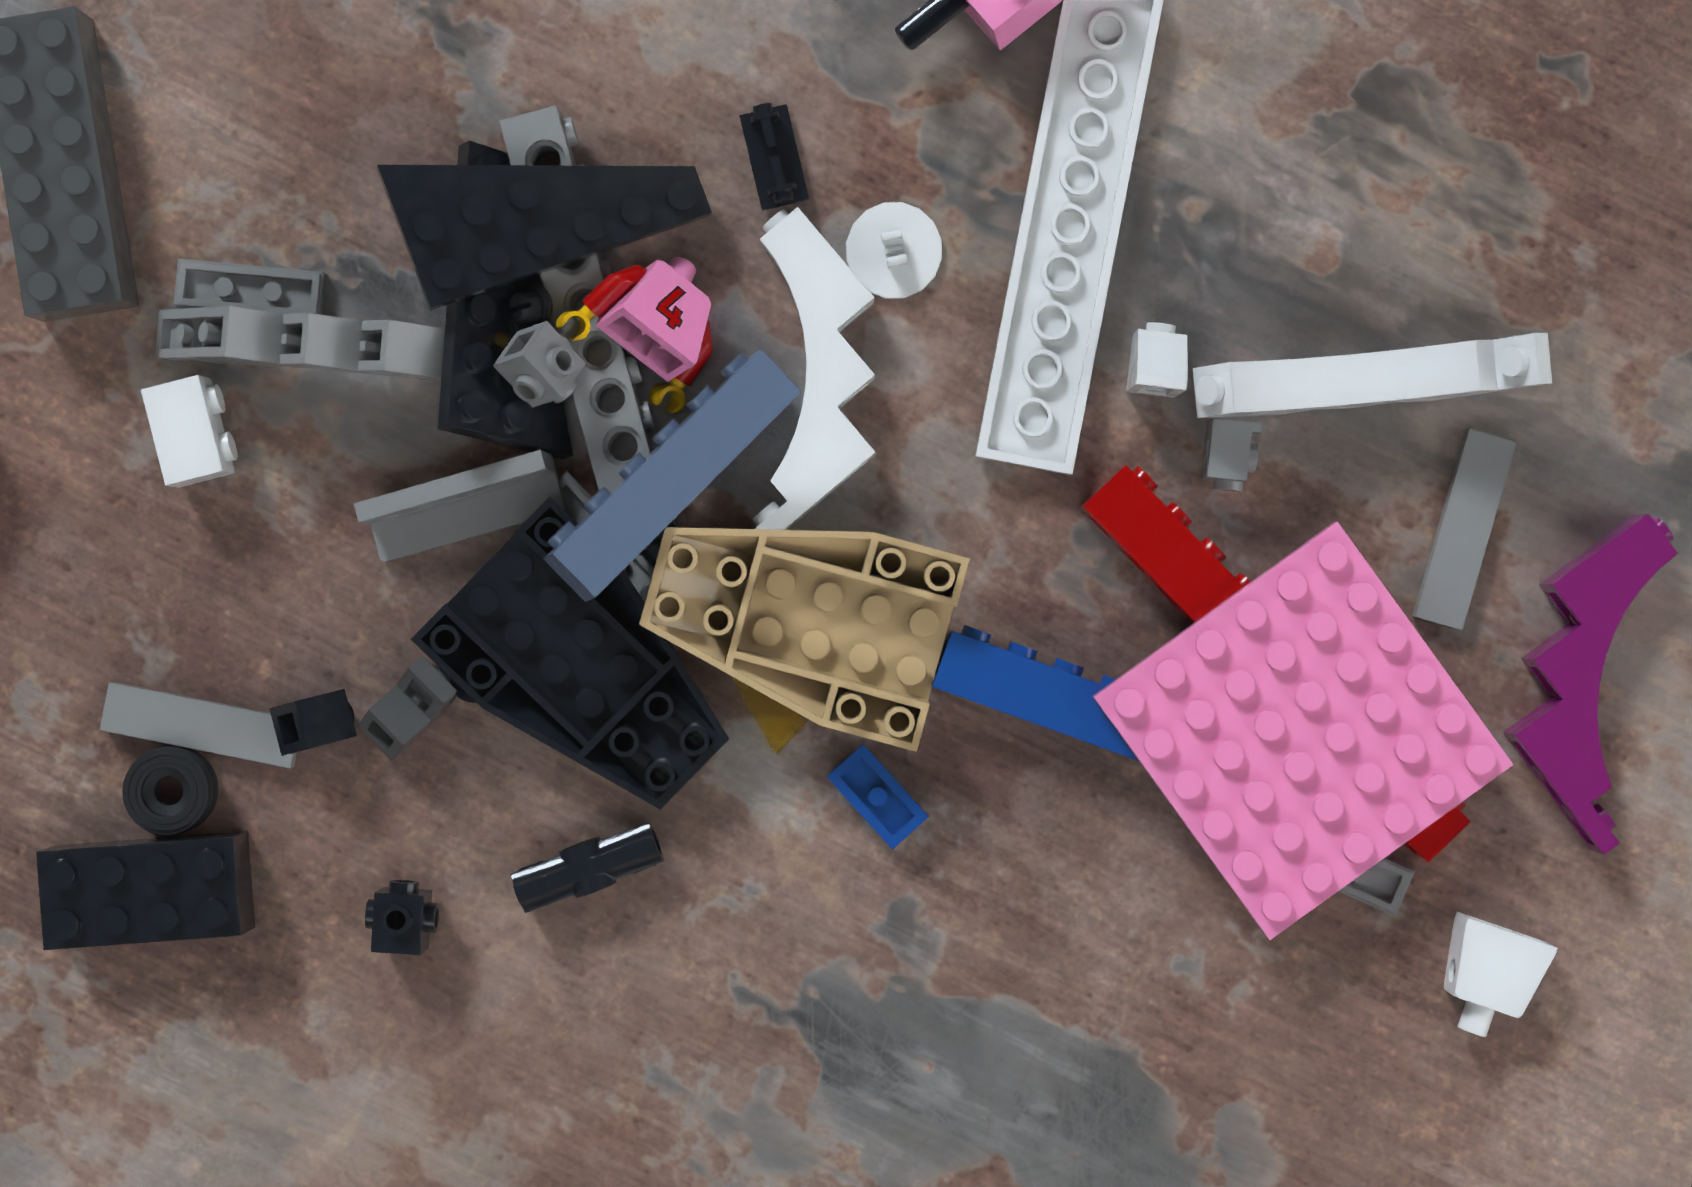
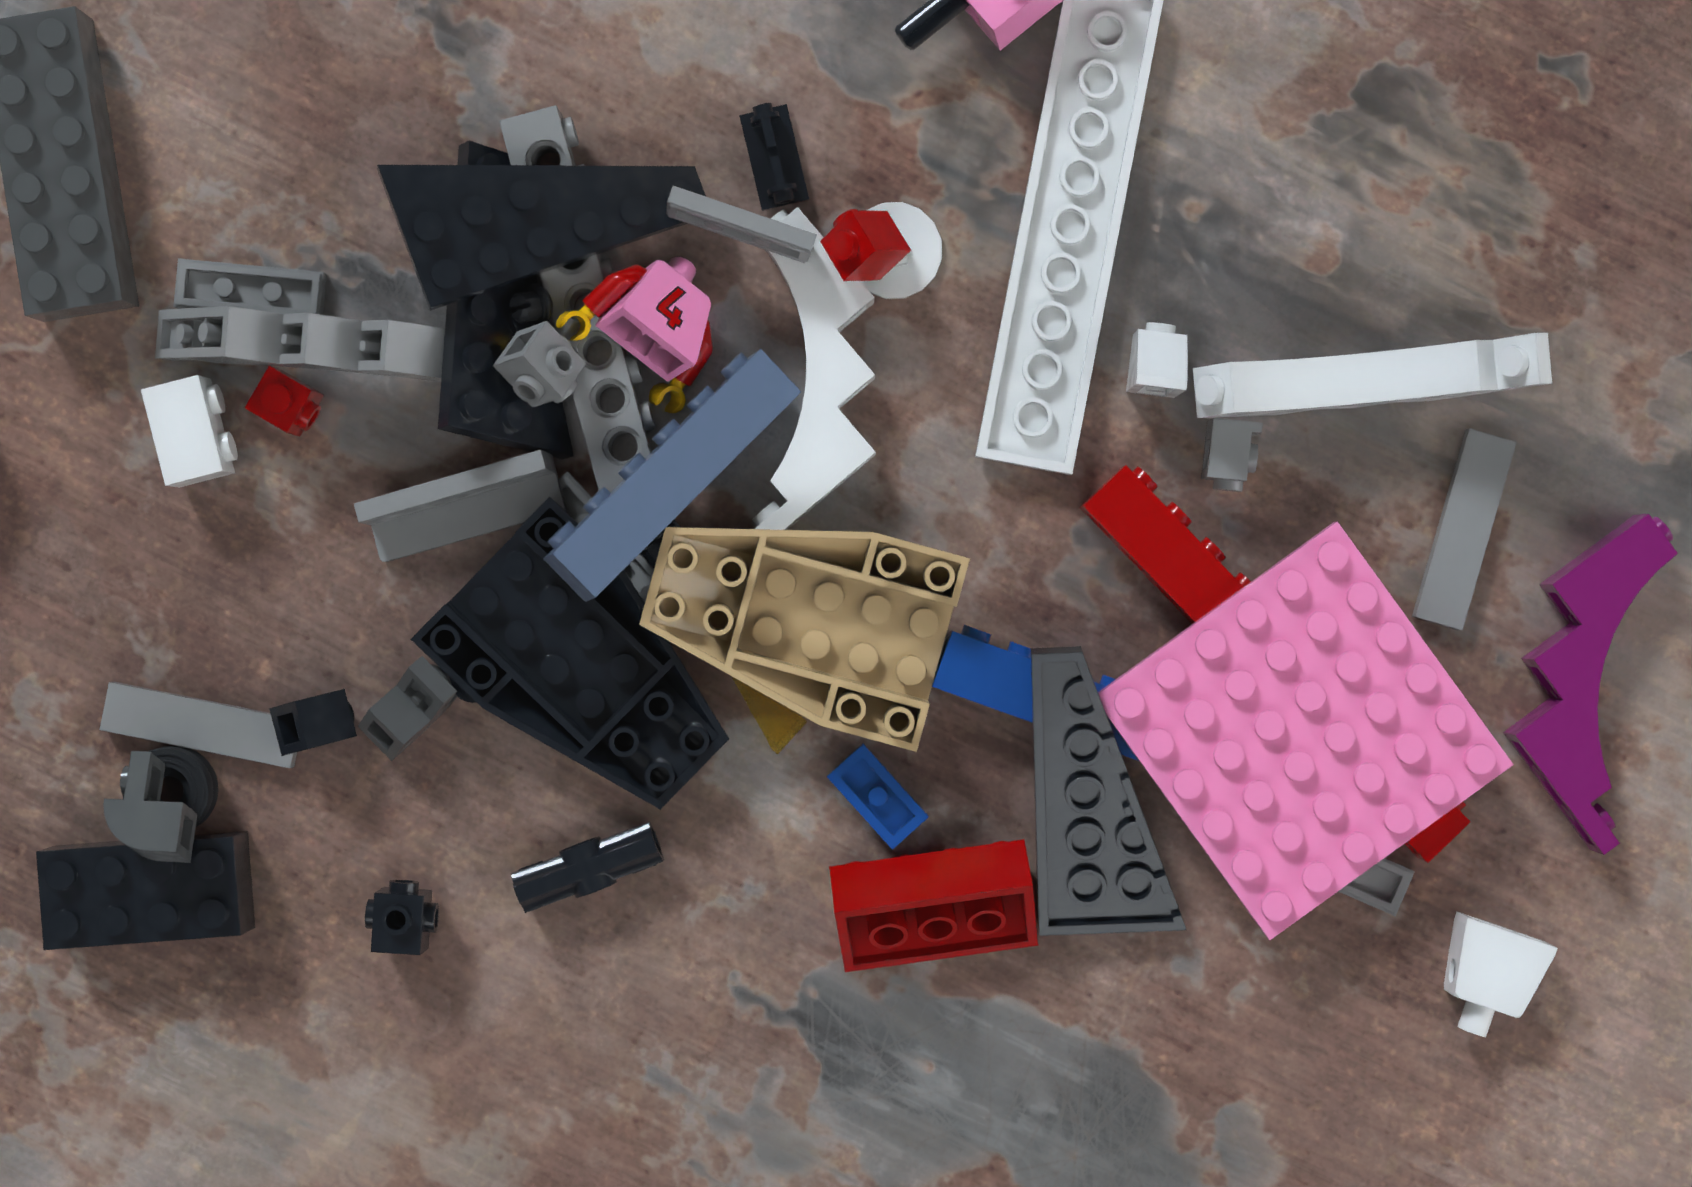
(144, 822): none -> dark grey brick
(285, 402): none -> red brick
(740, 224): none -> light grey tile
(864, 245): none -> red brick
(934, 905): none -> red slope
(1091, 835): none -> black wing

